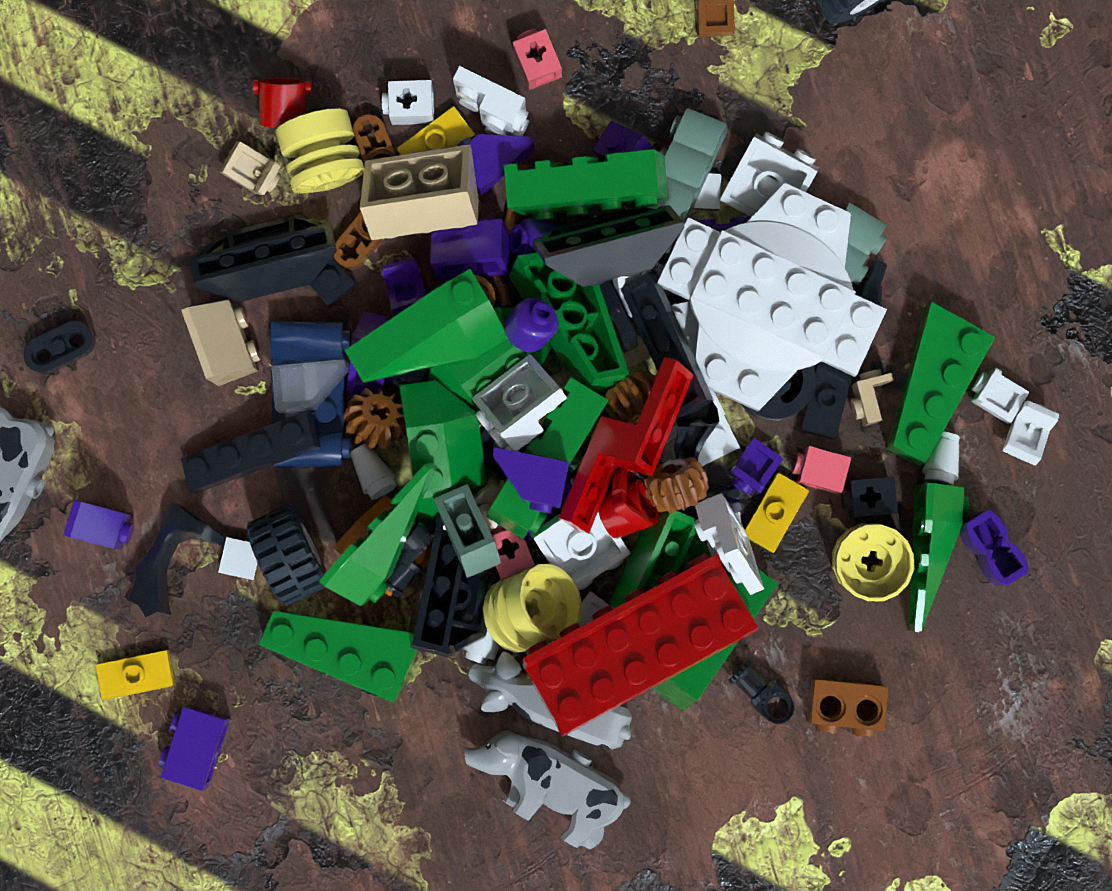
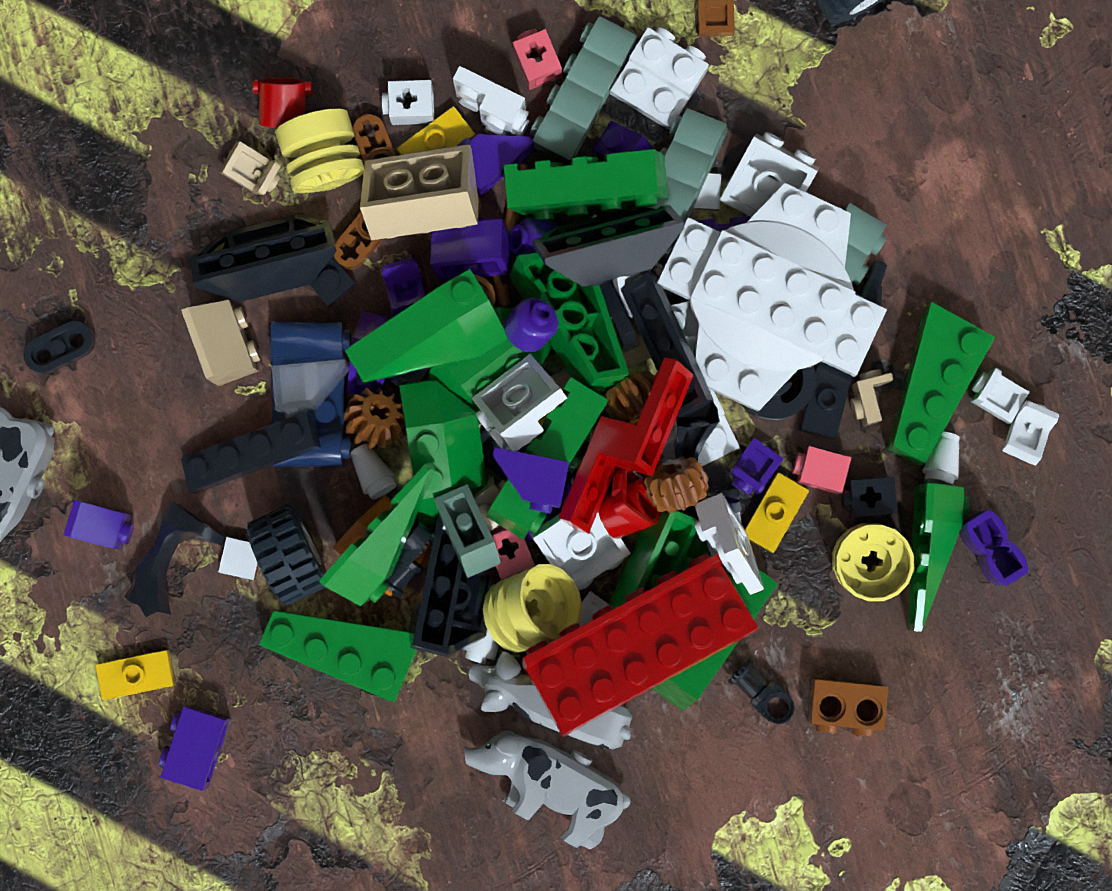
(584, 89): none -> sand green brick
(660, 77): none -> white plate

